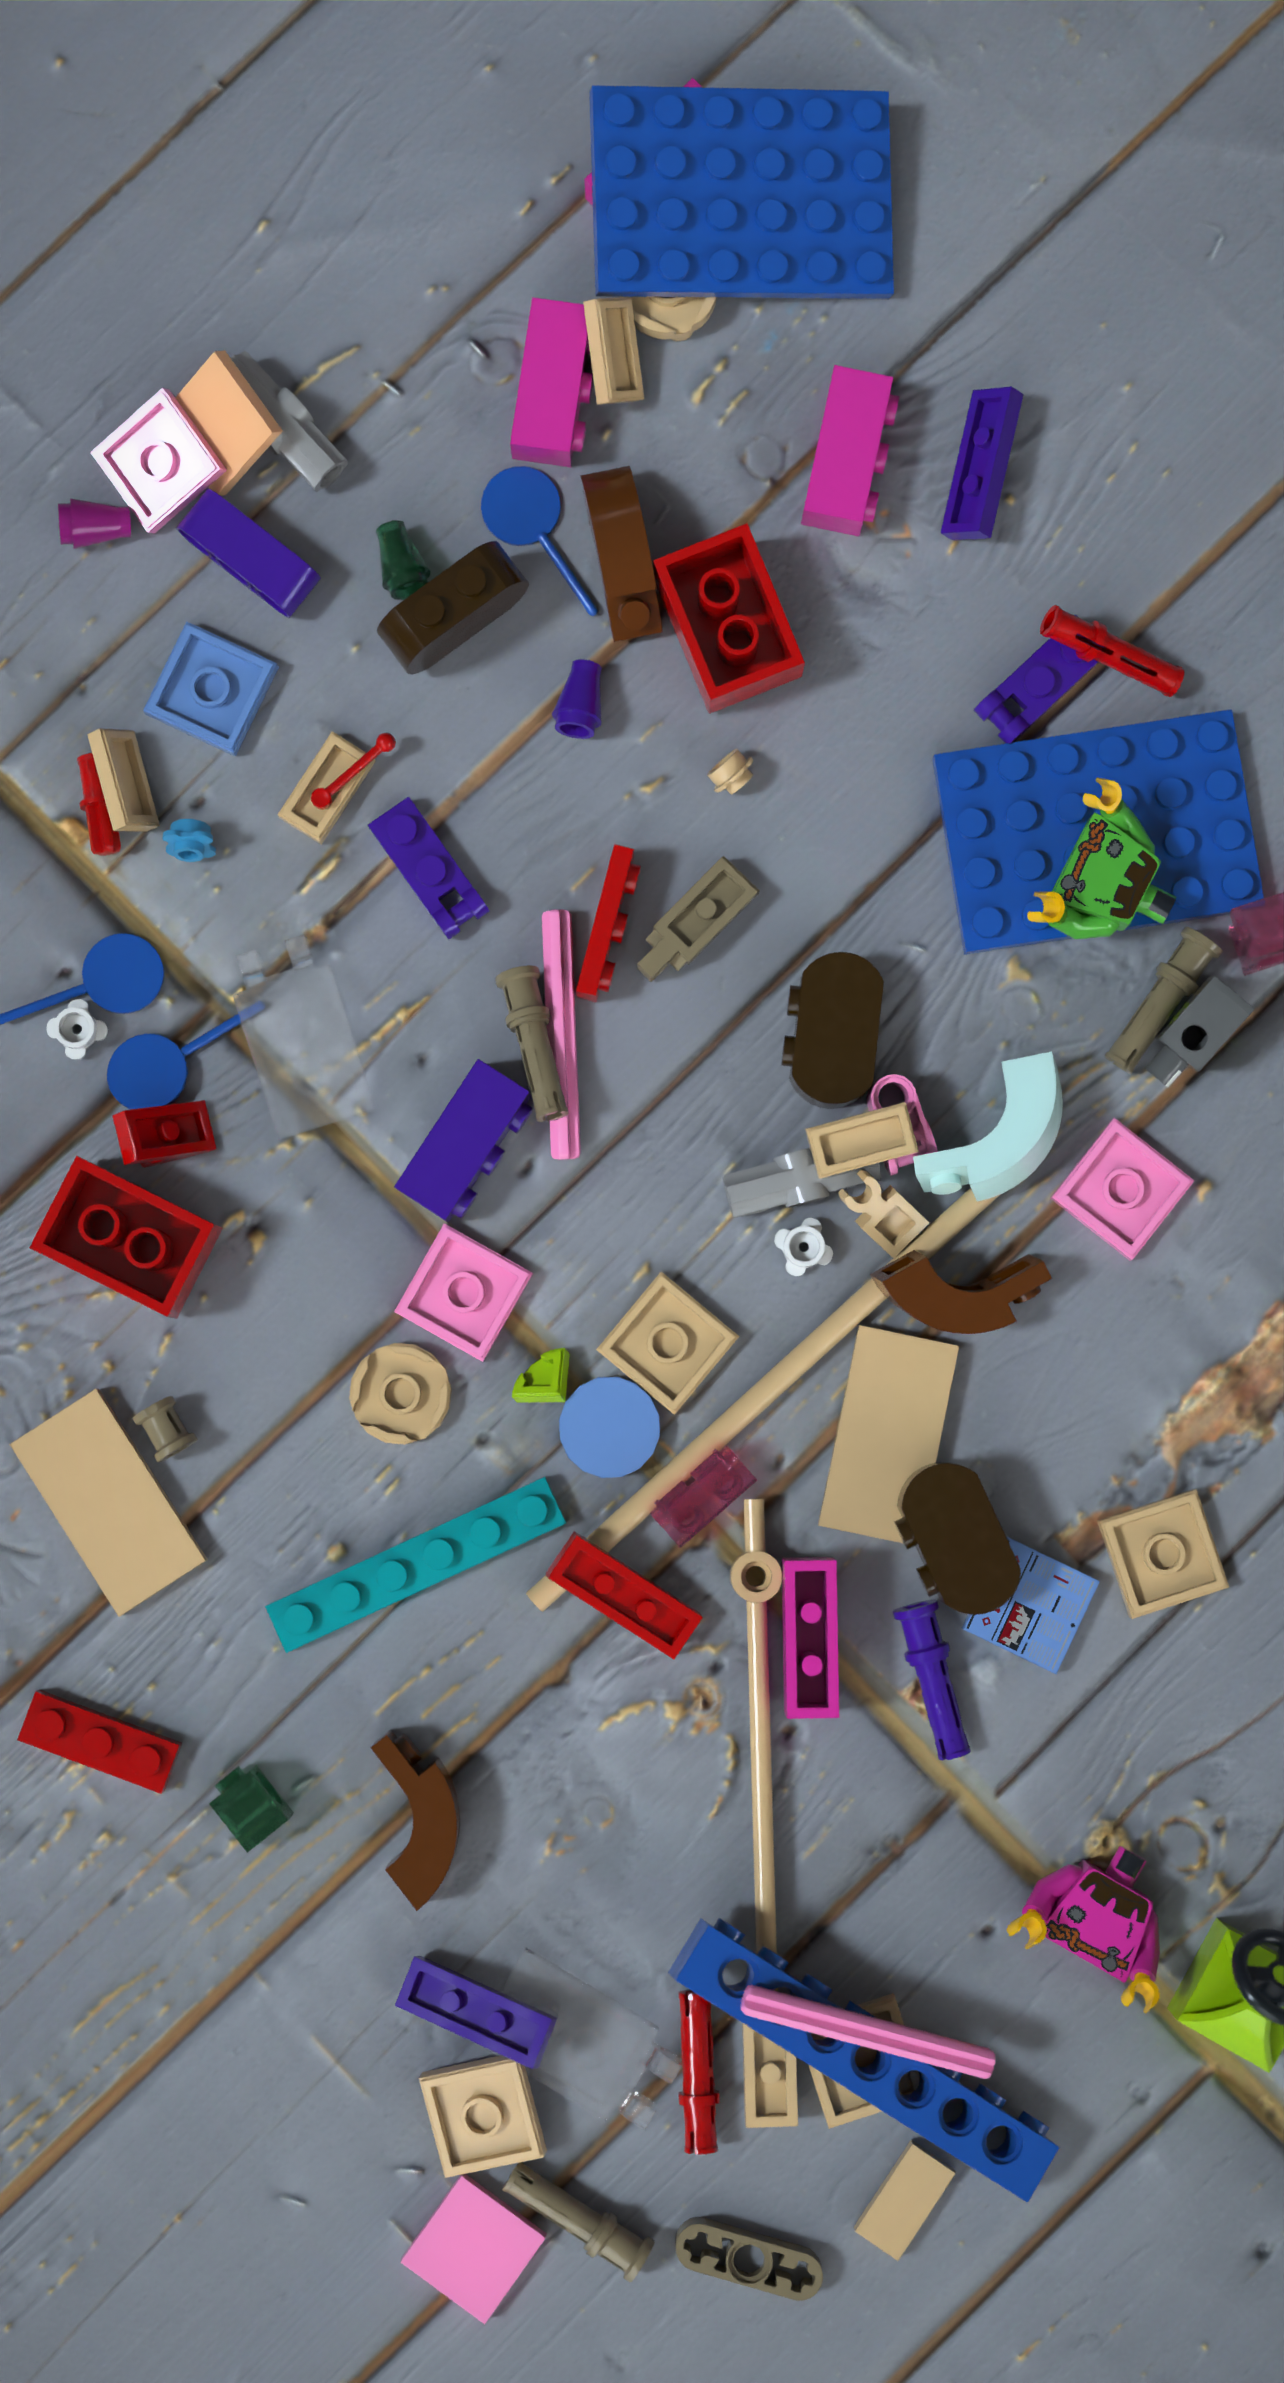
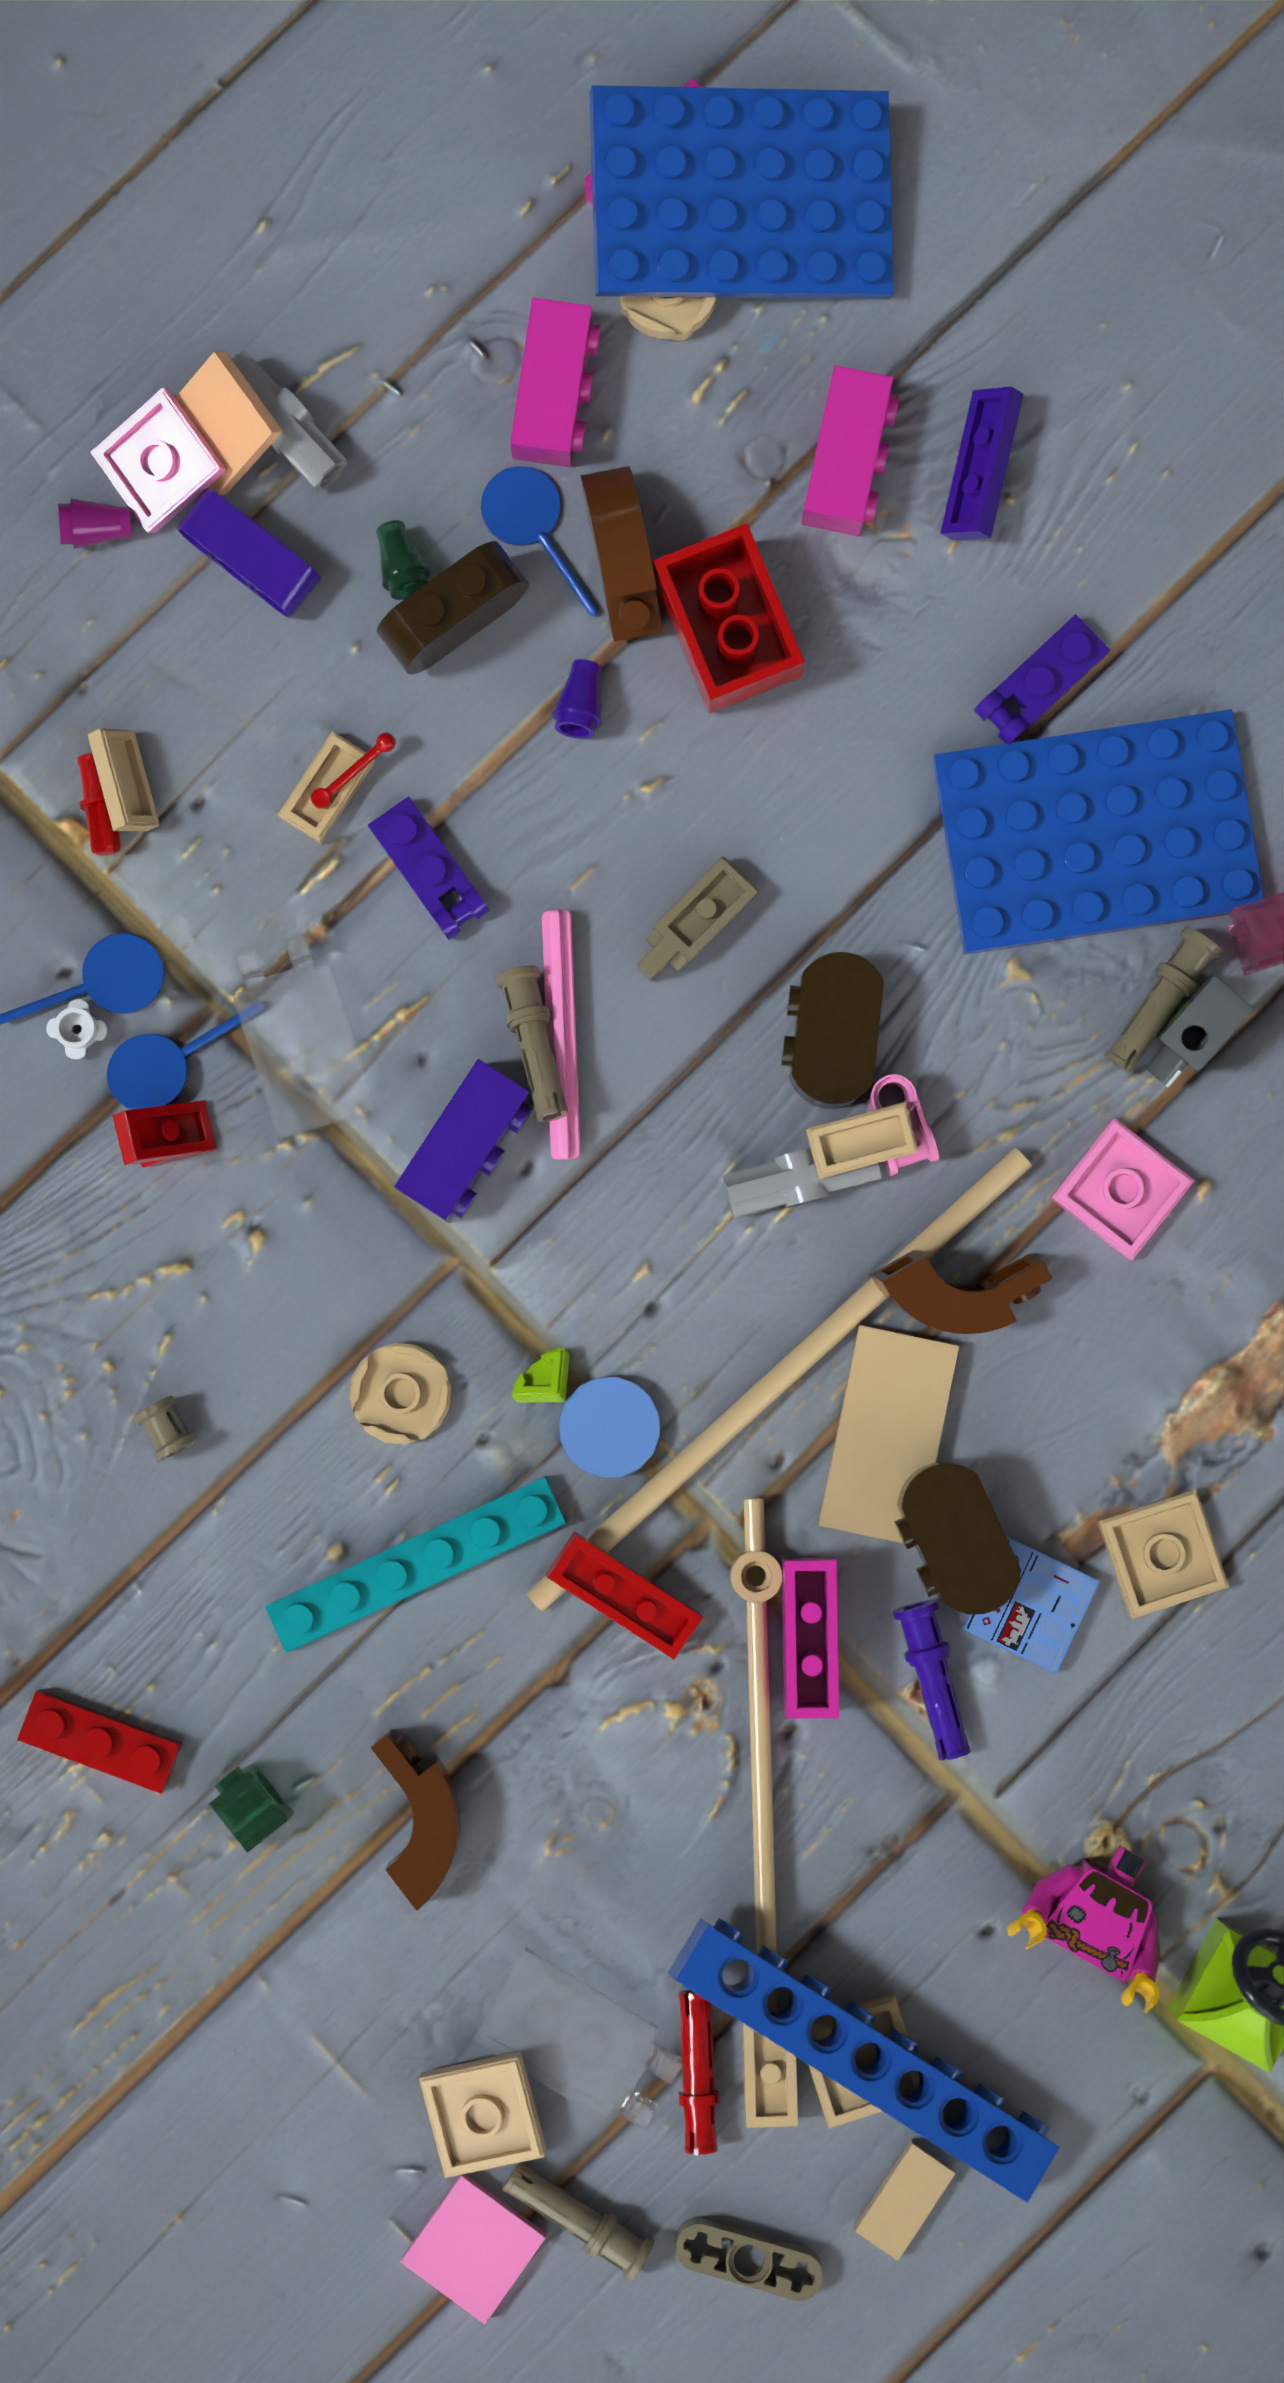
(108, 1502): tan tile -> none
(126, 1238): red brick -> none
(189, 840): dark azure plate -> none
(211, 688): medium blue tile -> none
(463, 1292): bright pink tile -> none
(476, 2012): dark purple plate -> none
(608, 924): red plate -> none
(613, 350): tan tile -> none
(667, 1343): tan tile -> none
(692, 1507): clear pink hinge -> none
(731, 772): tan plate -> none
(789, 1243): white plate -> none
(867, 2031): bright pink axle -> none
(885, 1216): tan plate -> none
(1014, 1145): light aqua arch -> none
(1064, 629): red pin -> none
(1106, 874): torso -> none

